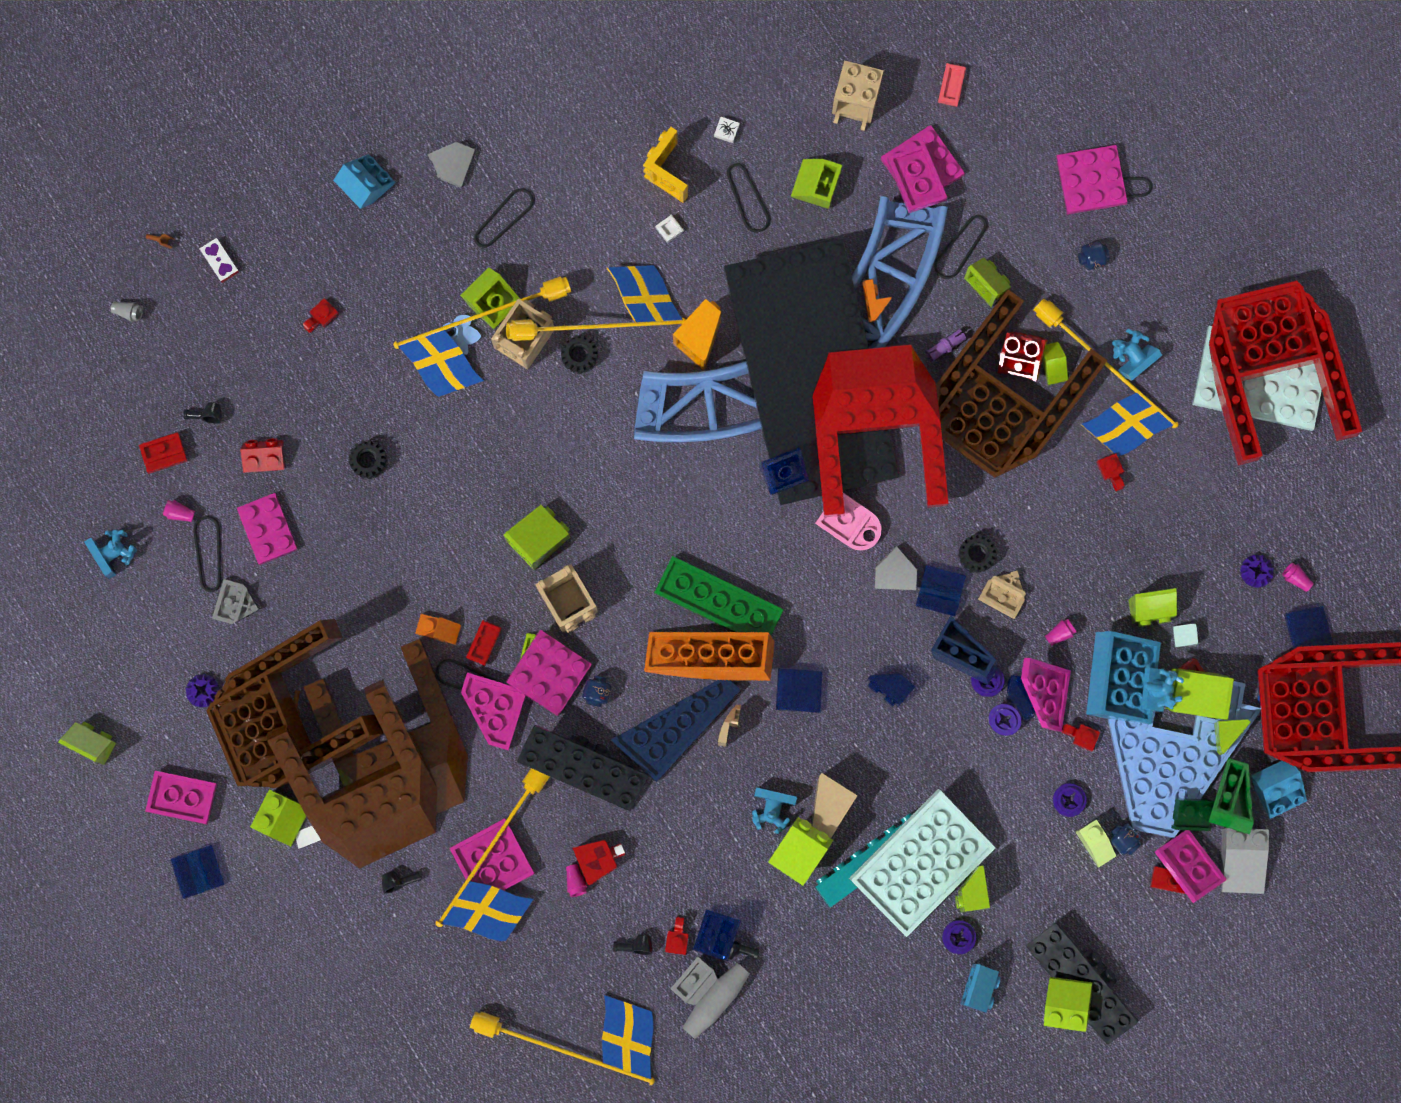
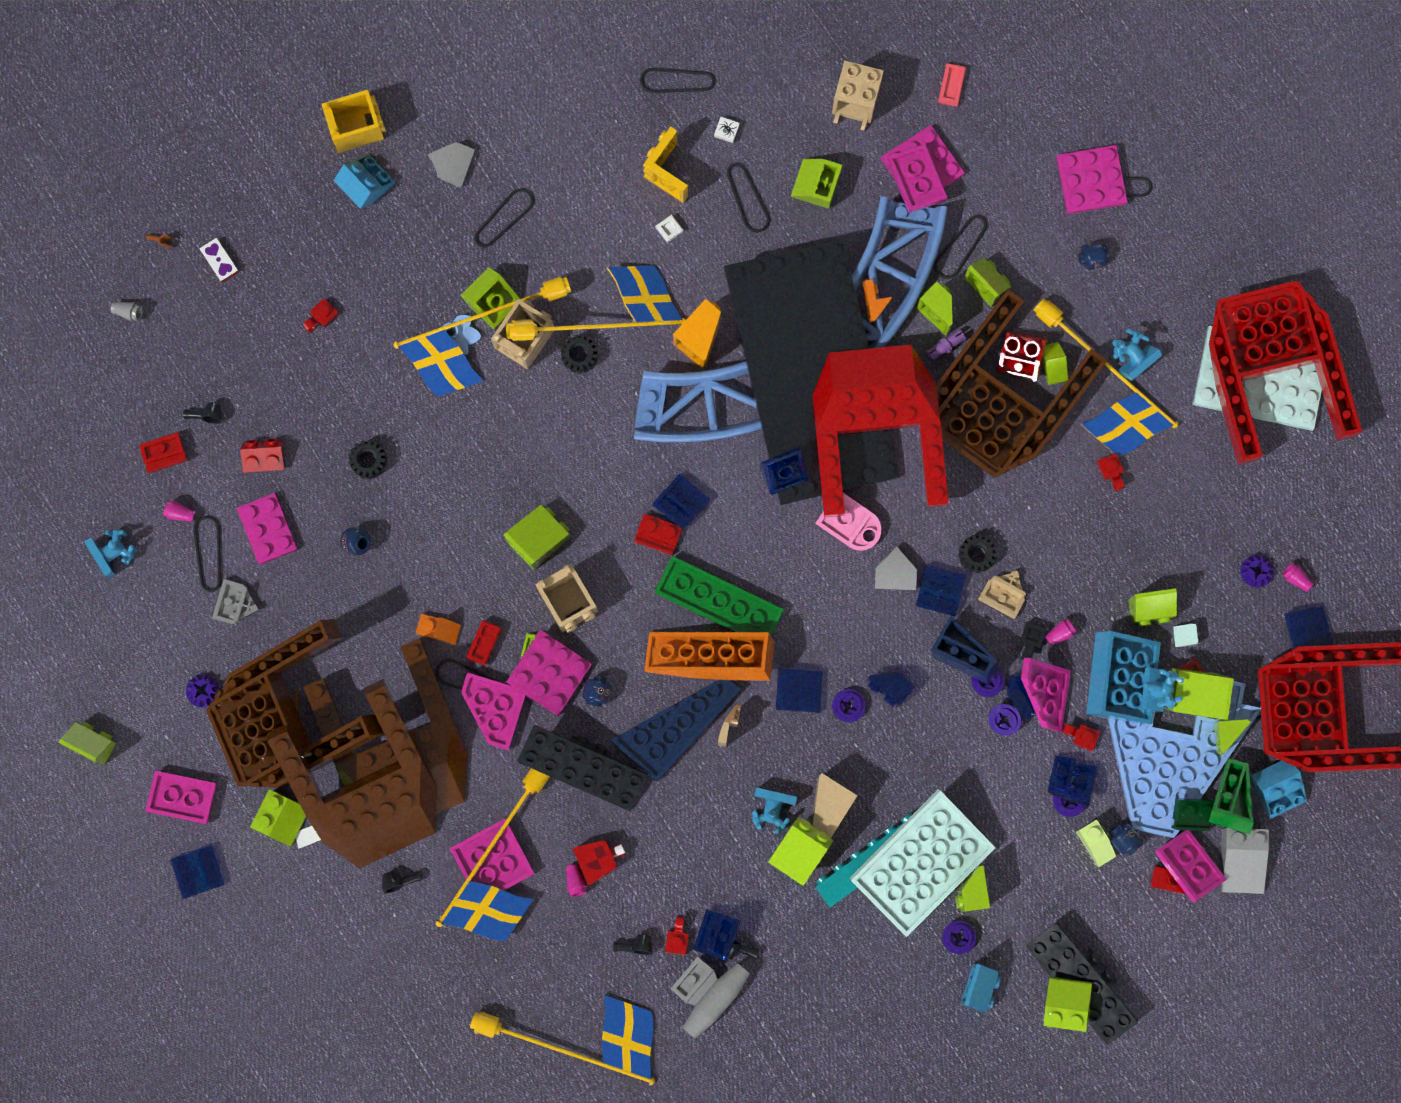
(348, 123): none -> yellow container
(355, 541): none -> dark blue head
(658, 534): none -> red plate
(676, 71): none -> black piece
(681, 502): none -> clear blue slope
(845, 696): none -> dark purple gear
(937, 307): none -> lime slope
(1031, 638): none -> black plate
(1072, 780): none -> clear blue slope

